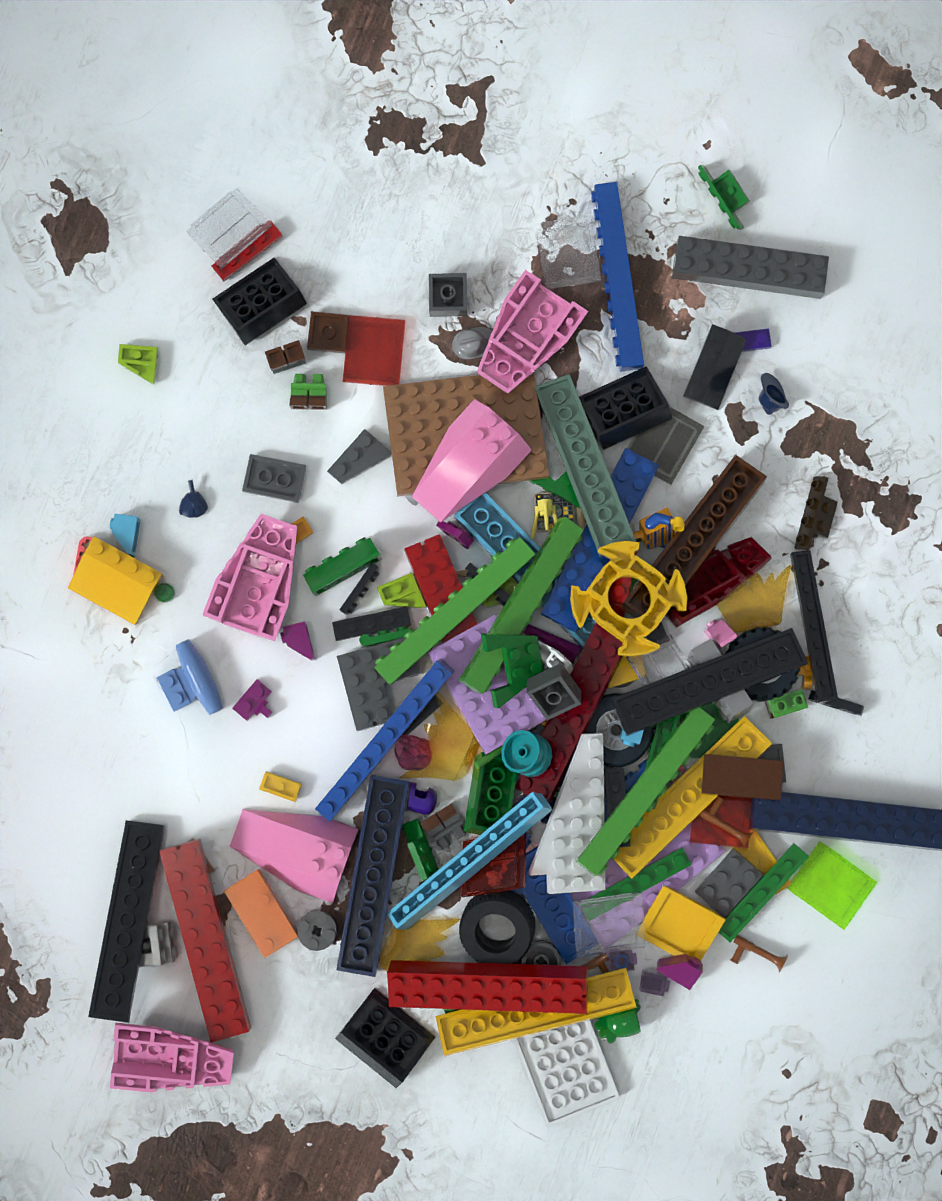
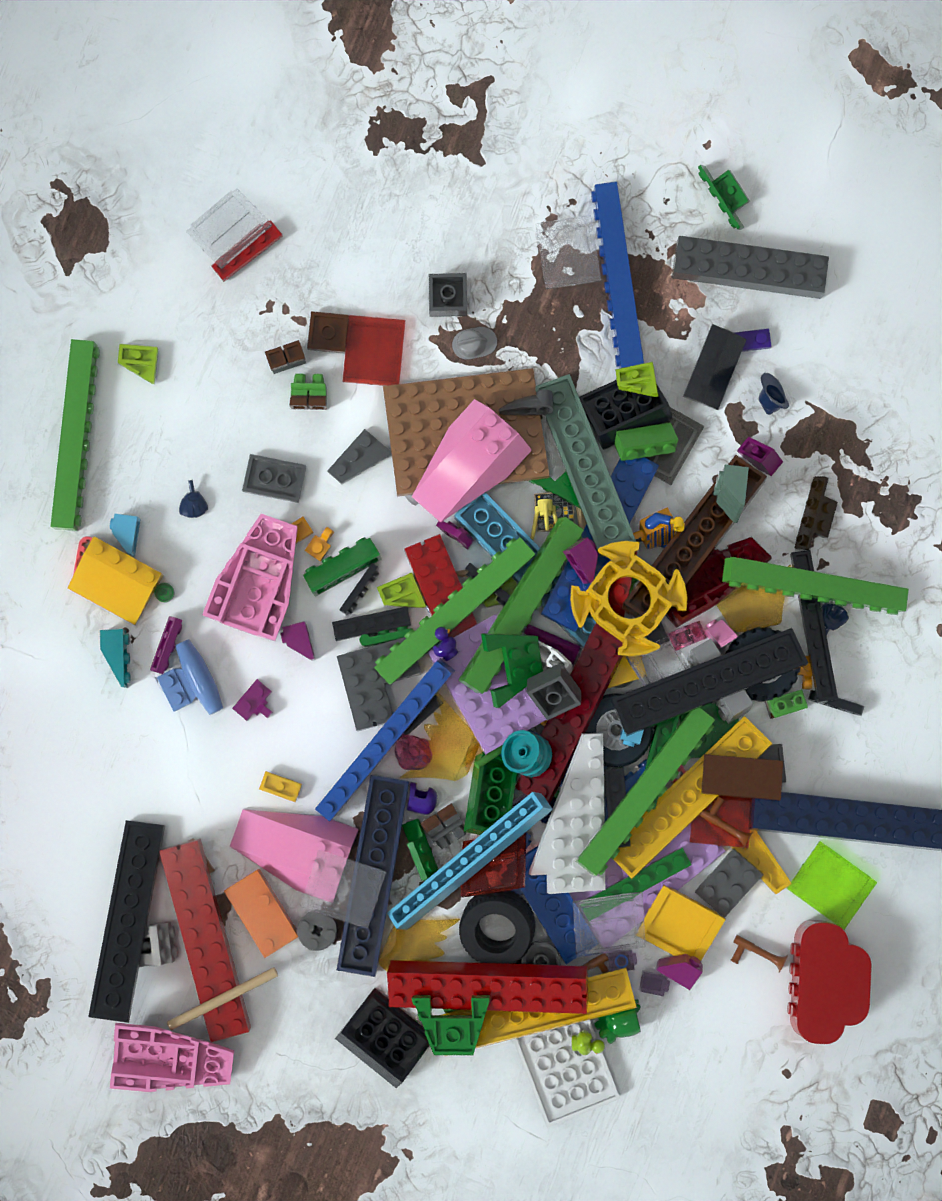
(74, 435): none -> bright green brick
(114, 648): none -> teal slope
(166, 645): none -> magenta plate
(222, 998): none -> tan piece
(259, 301): black slope -> none
(318, 546): none -> light orange plate
(343, 889): none -> clear piece
(446, 647): none -> dark purple animal
(452, 1032): none -> green wing
(527, 332): bright pink wedge -> none
(531, 405): none -> dark grey piece
(583, 559): none -> magenta slope
(583, 1044): none -> lime animal
(638, 379): none -> lime wing
(646, 441): none -> bright green brick
(687, 635): none -> clear pink slope
(731, 490): none -> sand green slope
(760, 456): none -> magenta slope
(762, 891): green plate -> none
(814, 585): none -> bright green brick
(827, 982): none -> red brick
(833, 616): none -> dark blue piece

